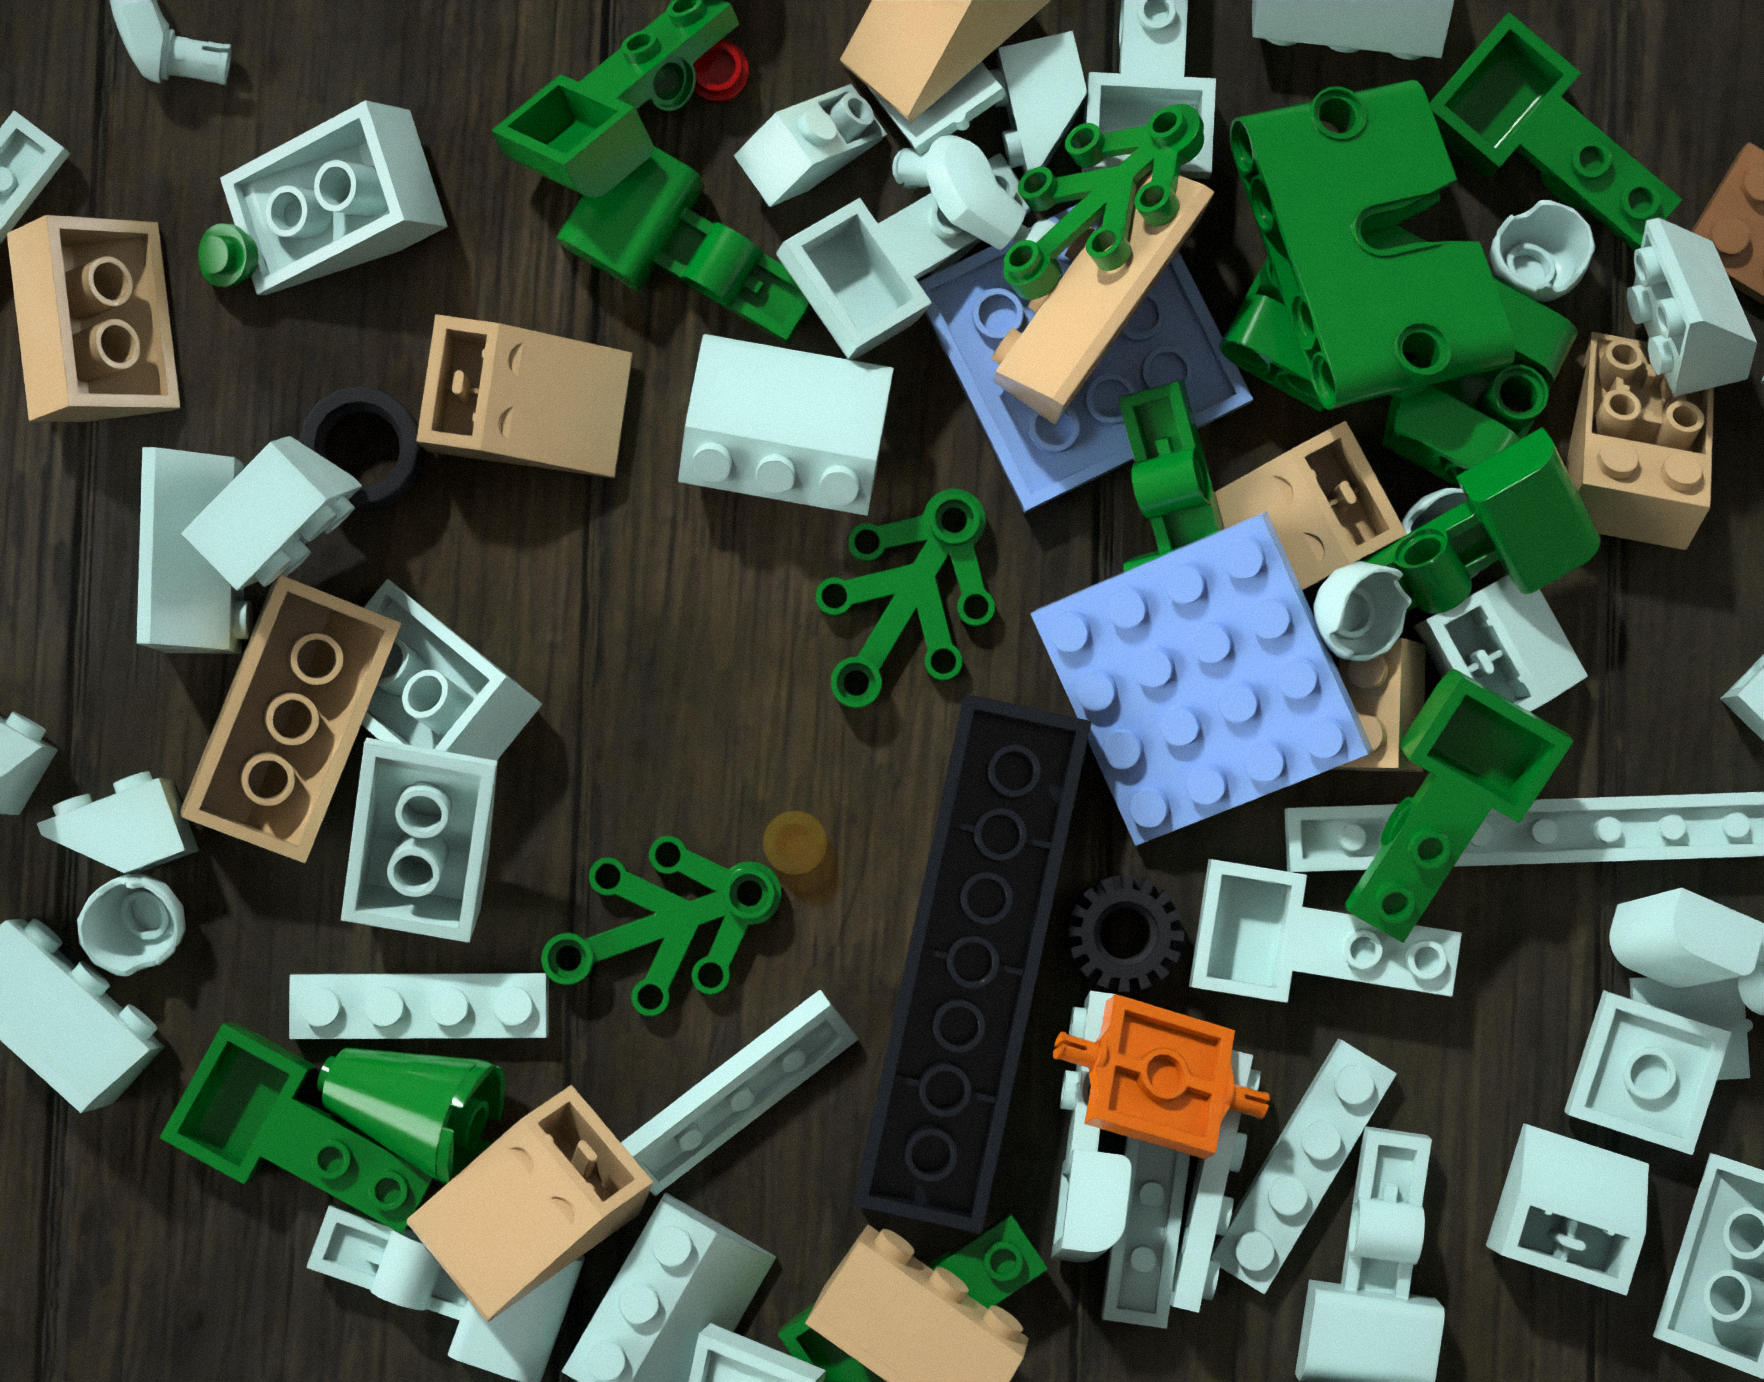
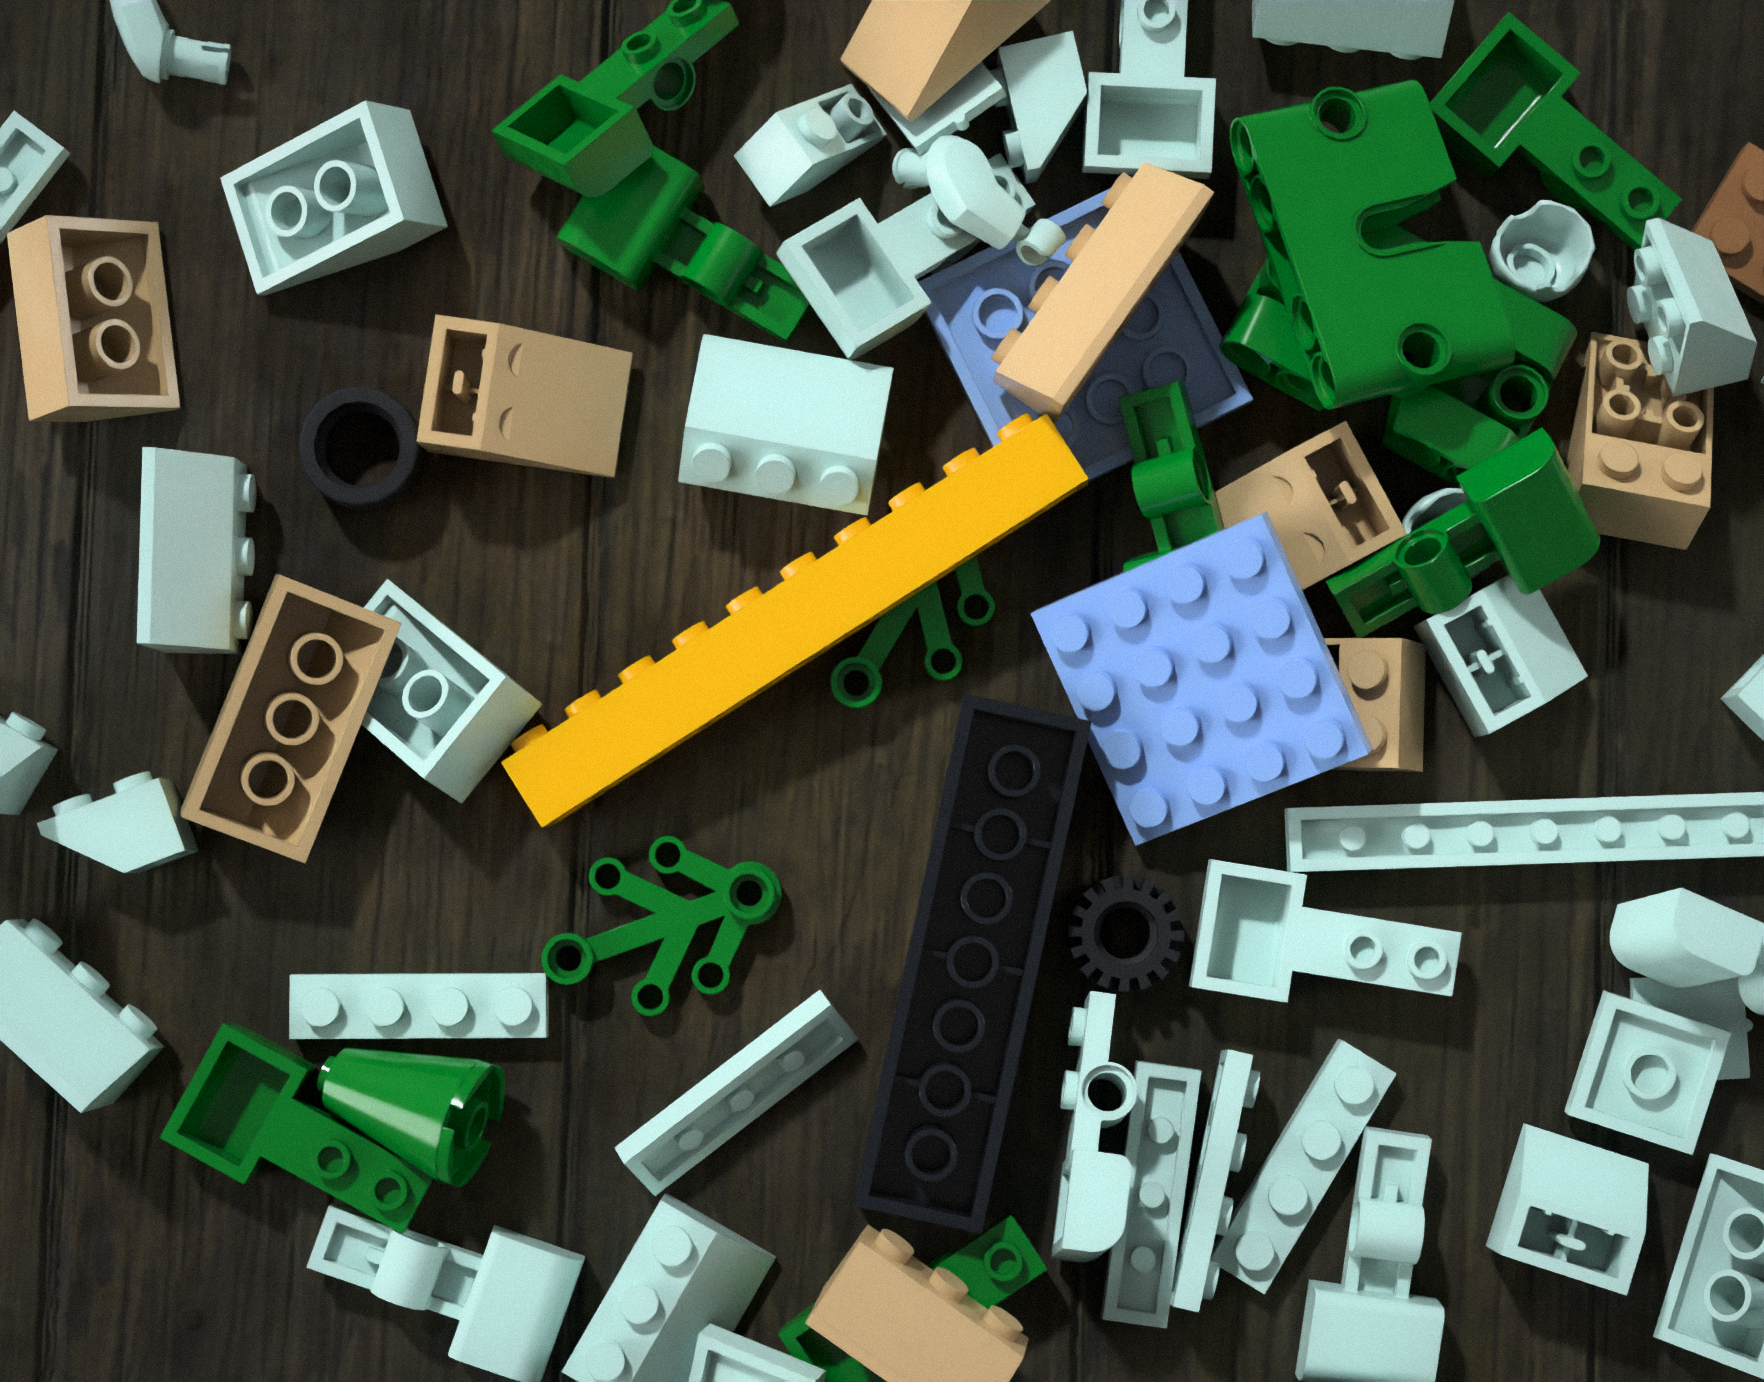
(131, 924): light aqua hair -> none
(227, 255): green plate -> none
(271, 512): light aqua slope -> none
(420, 840): light aqua slope -> none
(532, 1203): tan slope -> none
(721, 73): red plate -> none
(794, 621): none -> yellow brick
(794, 842): clear yellow plate -> none
(1160, 1077): orange plate -> none
(1163, 144): green plant -> none
(1361, 610): light aqua hair -> none
(1478, 758): green plate -> none

